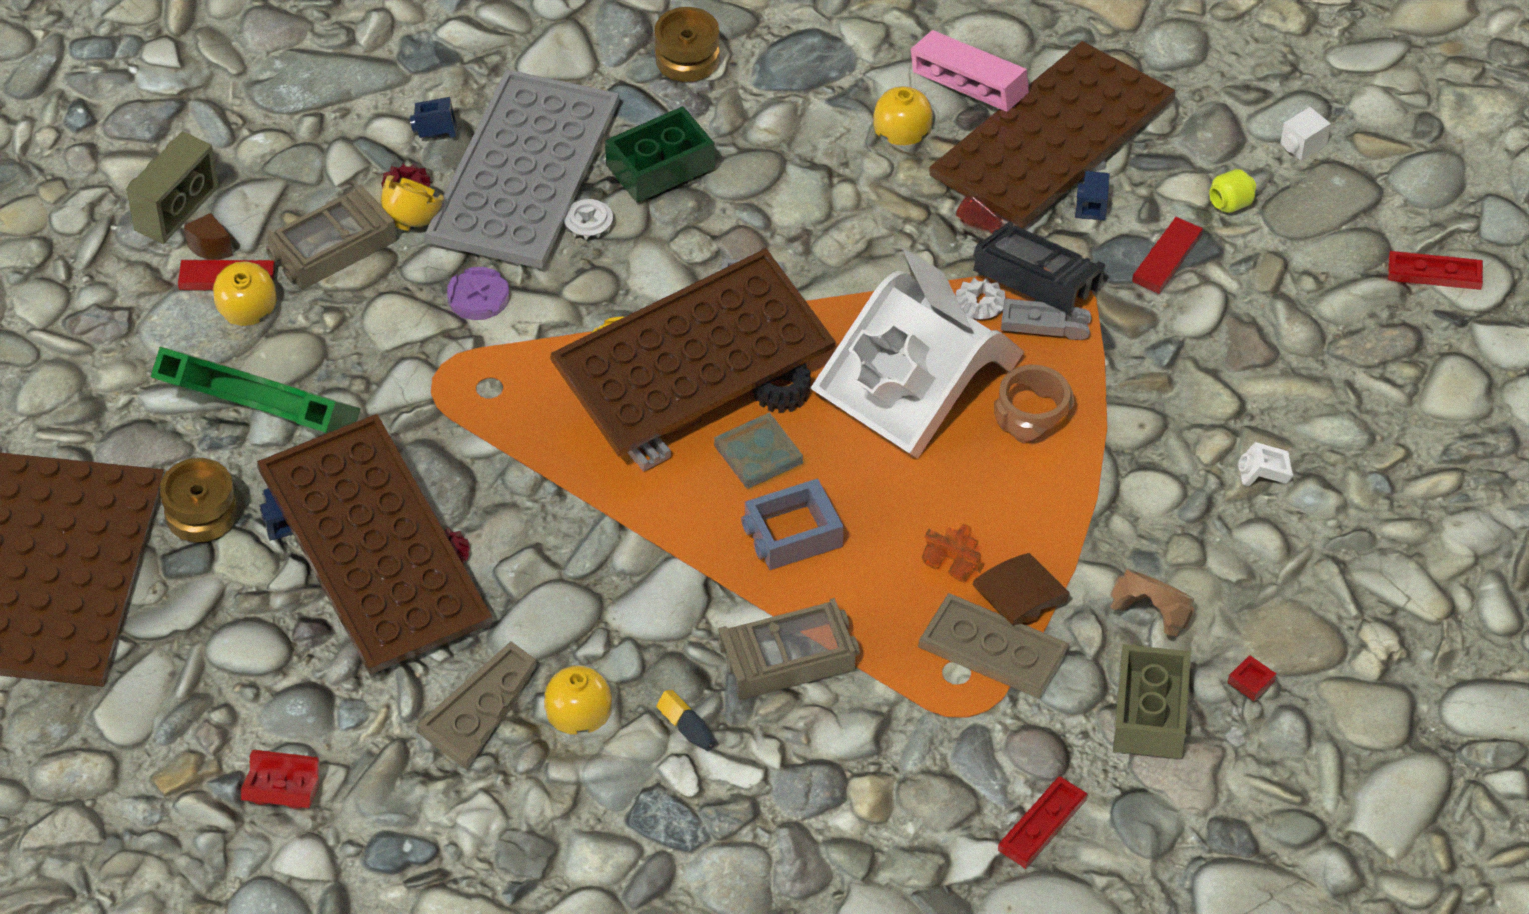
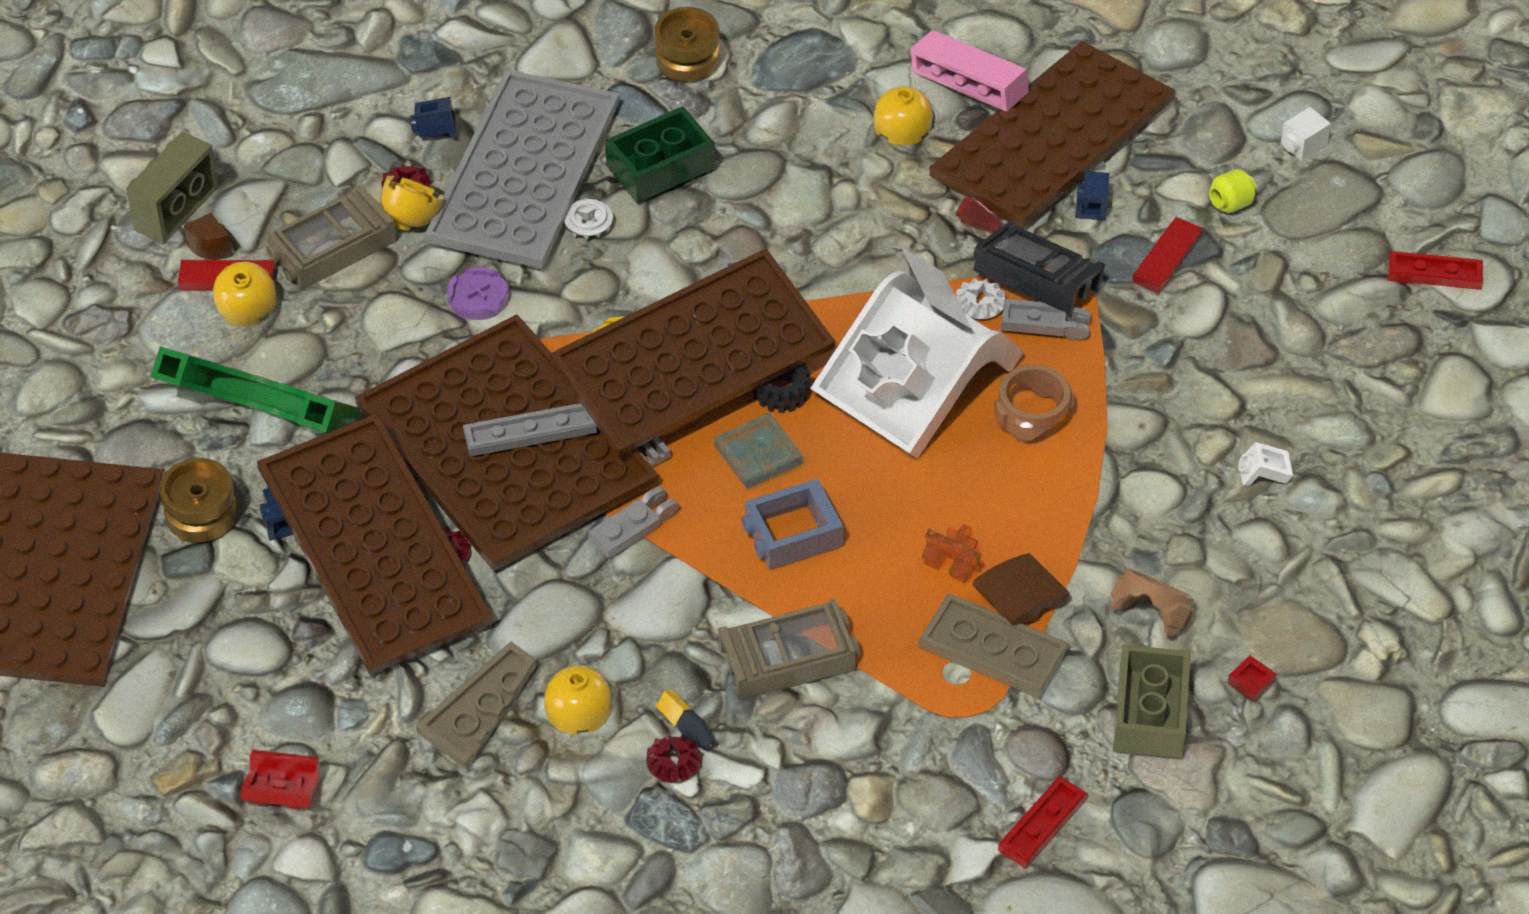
(512, 496): none -> reddish brown plate
(528, 429): none -> light grey tile
(632, 522): none -> light grey hinge
(663, 767): none -> dark red gear

